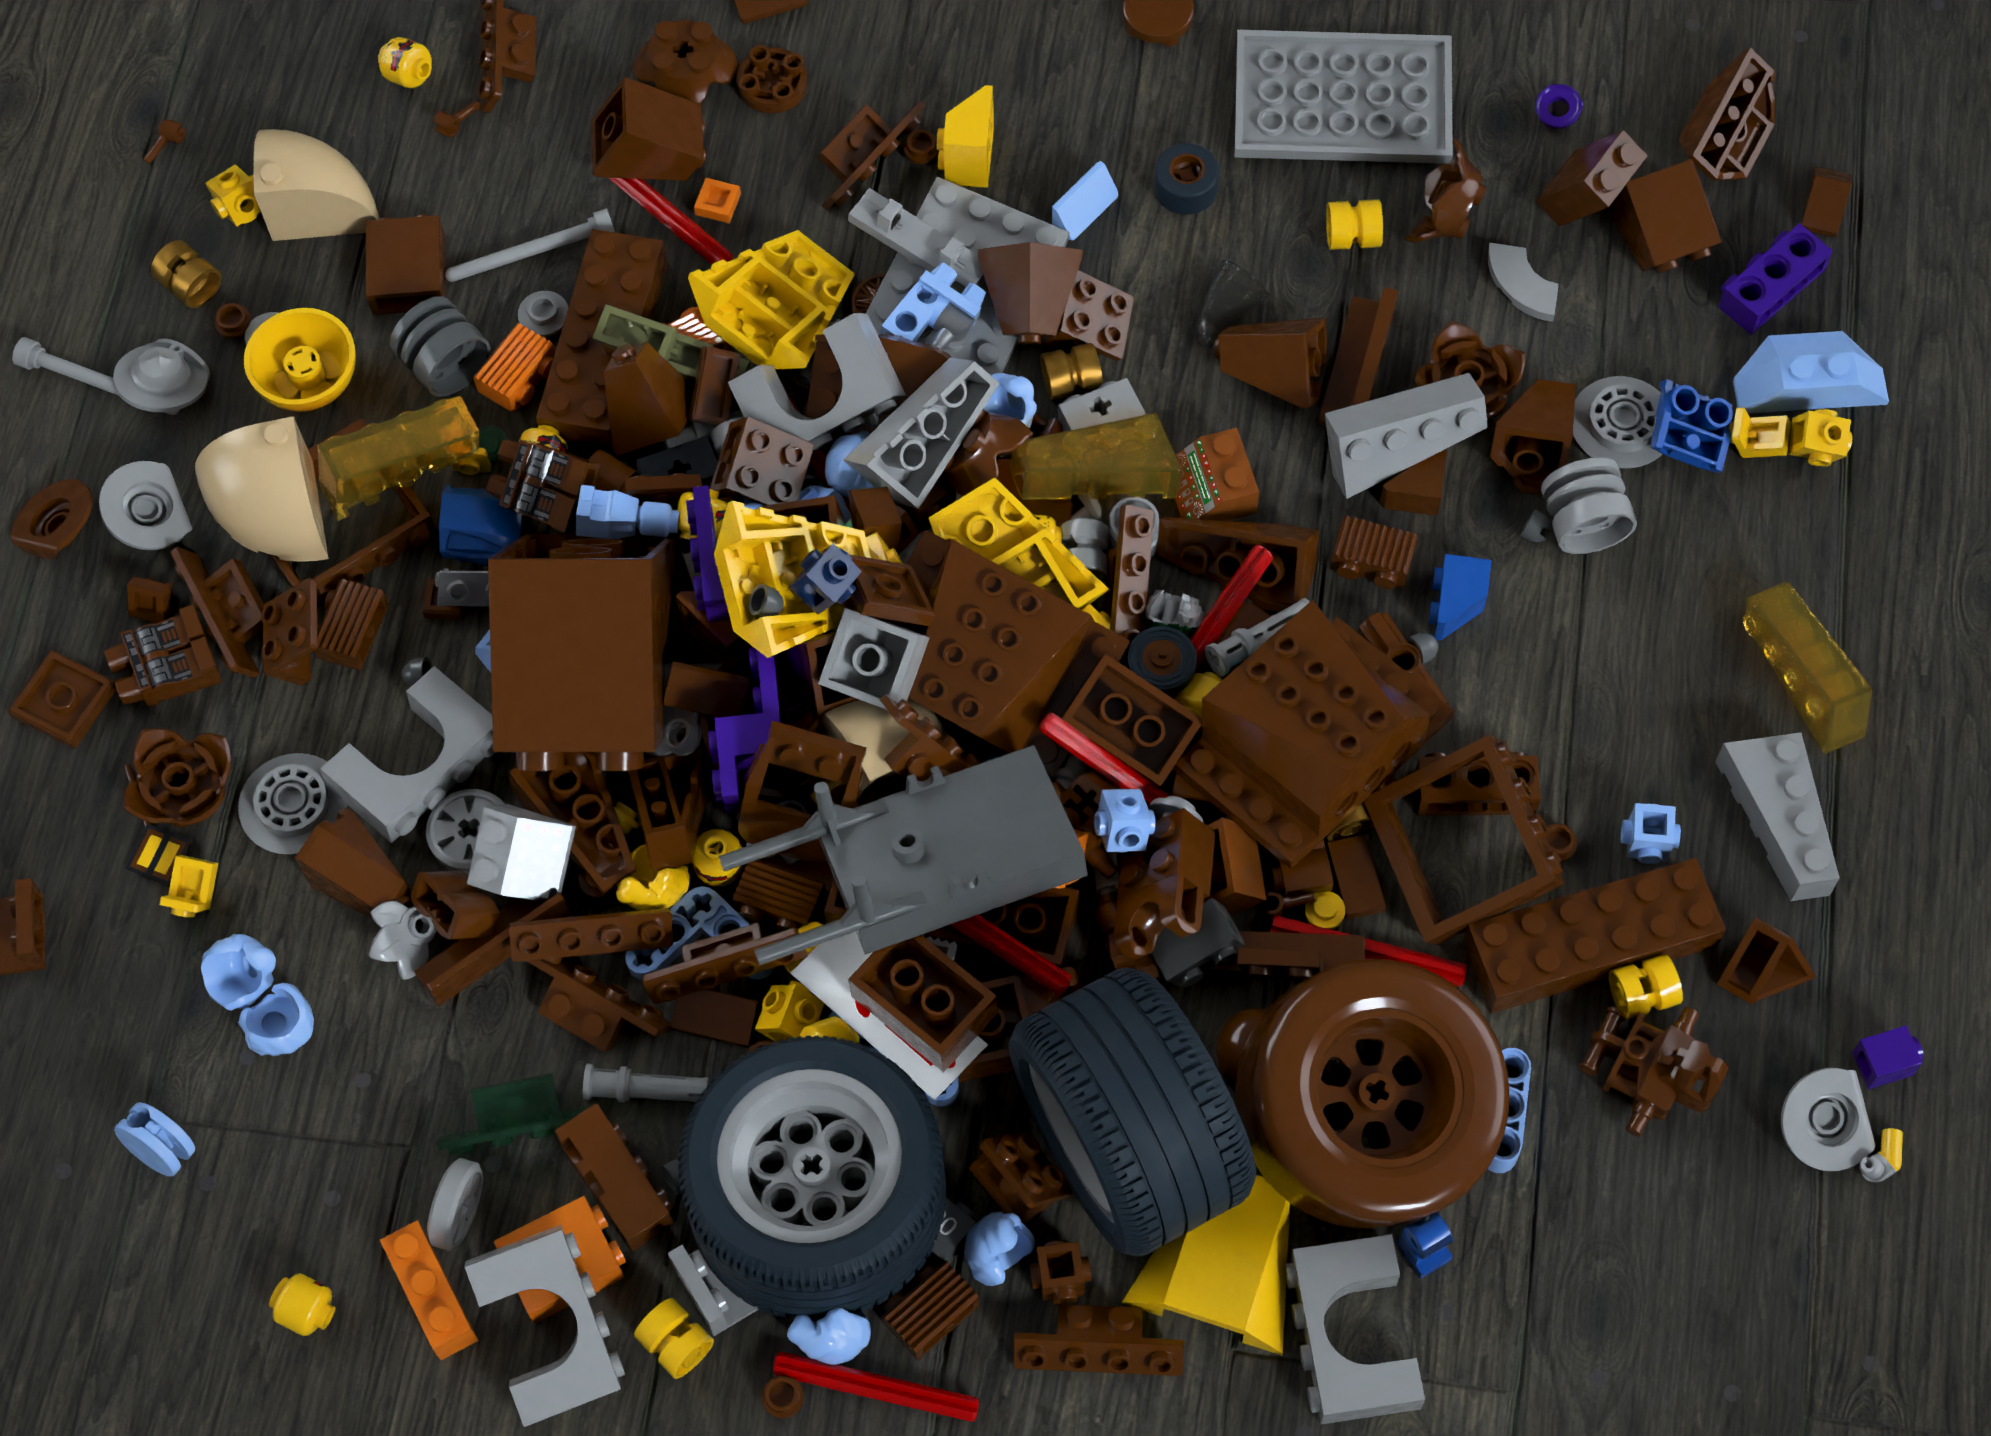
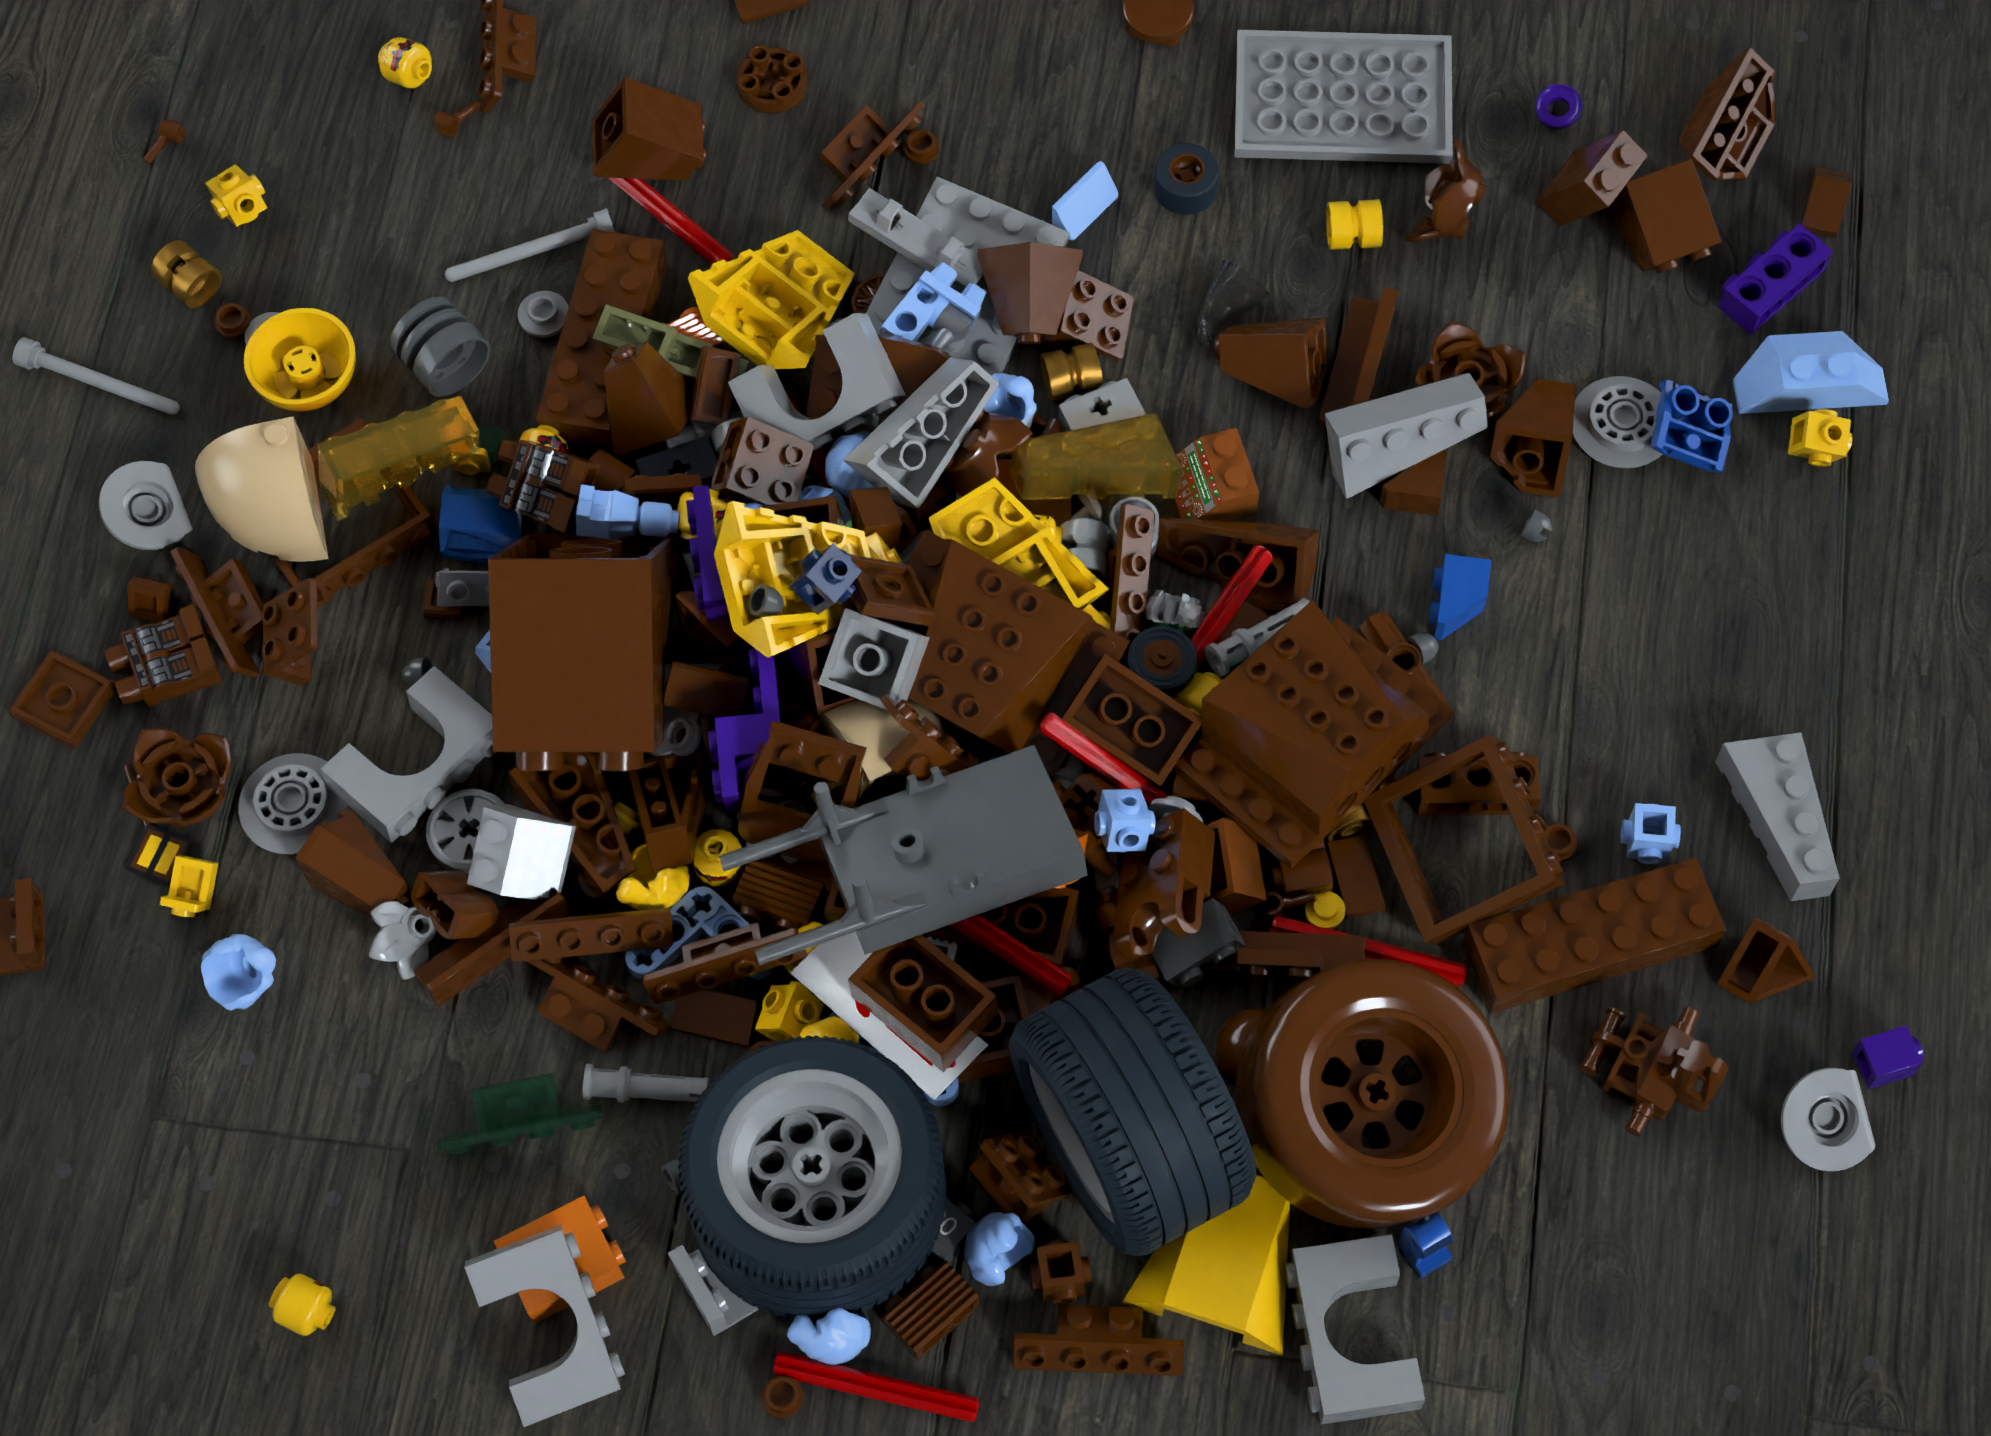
(52, 518): reddish brown hat -> none
(154, 1139): light blue head -> none
(161, 376): light grey hat -> none
(278, 1022): light blue hair -> none
(308, 188): tan brick -> none
(350, 623): reddish brown brick -> none
(404, 262): reddish brown brick -> none
(429, 1290): orange brick -> none
(455, 1204): light grey wheel -> none
(515, 368): orange brick -> none
(615, 1176): reddish brown wedge -> none
(671, 1335): yellow wheel -> none
(706, 59): reddish brown brick -> none
(717, 200): orange plate -> none
(968, 140): yellow slope -> none
(1373, 552): reddish brown brick -> none
(1518, 1101): light blue beam -> none
(1520, 283): light grey tile -> none
(1588, 505): light grey wheel -> none
(1654, 978): yellow wheel -> none
(1760, 435): yellow bracket -> none
(1810, 666): clear yellow wedge -> none
(1887, 1160): arm -> none

